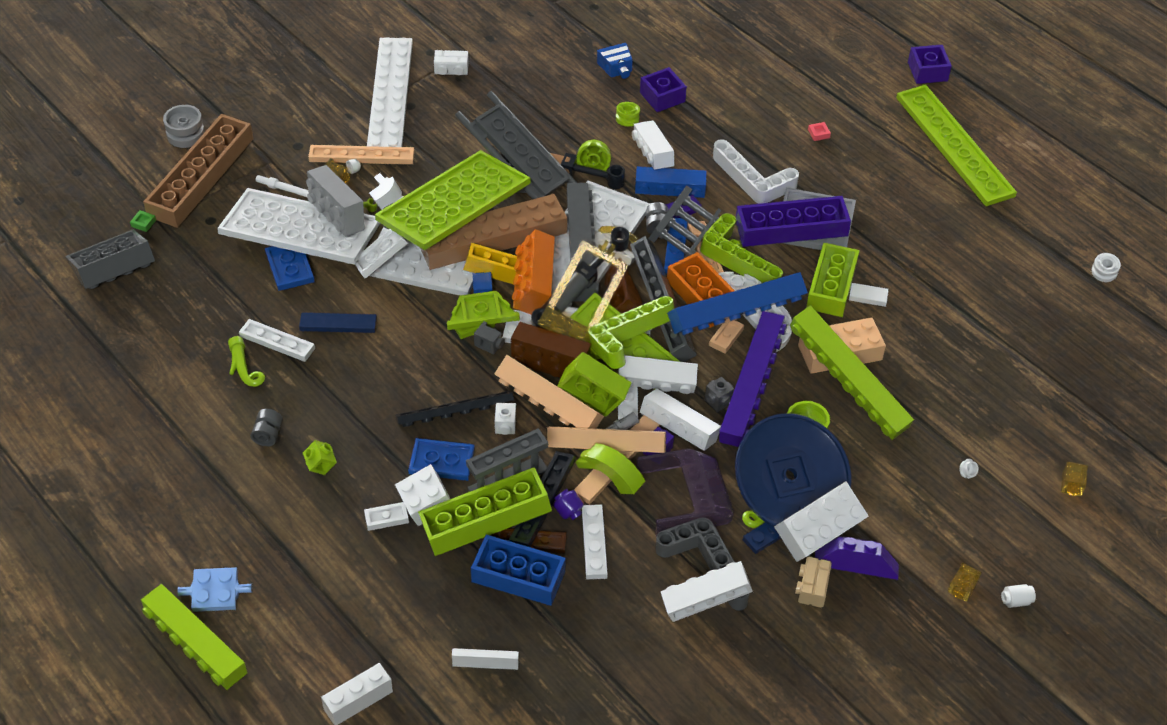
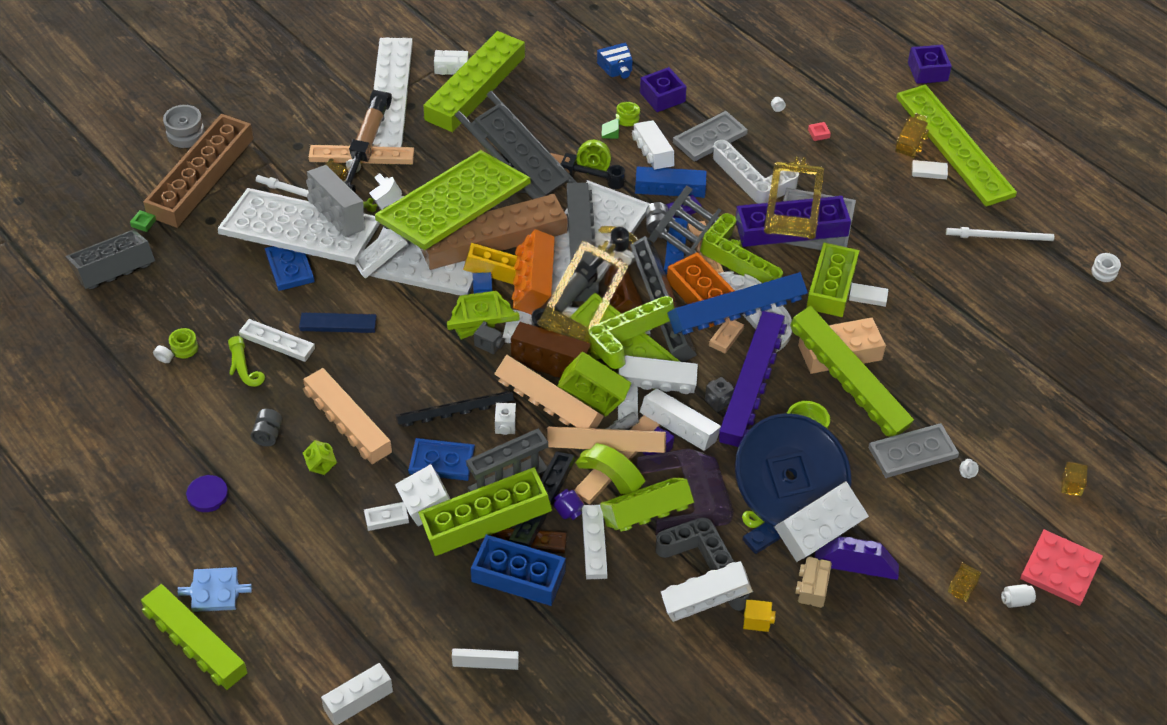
(163, 354): none -> white tile
(183, 343): none -> lime wheel
(207, 493): none -> dark purple tile
(347, 416): none -> light nougat brick
(361, 147): none -> black piece
(474, 81): none -> lime brick
(611, 129): none -> slope
(647, 503): none -> lime brick
(700, 139): none -> light grey plate
(758, 615): none -> yellow brick
(778, 104): none -> white hinge
(787, 224): none -> clear yellow animal
(912, 135): none -> clear yellow brick
(913, 450): none -> light grey plate
(929, 169): none -> white tile
(965, 232): none -> white bar
(1061, 567): none -> coral plate

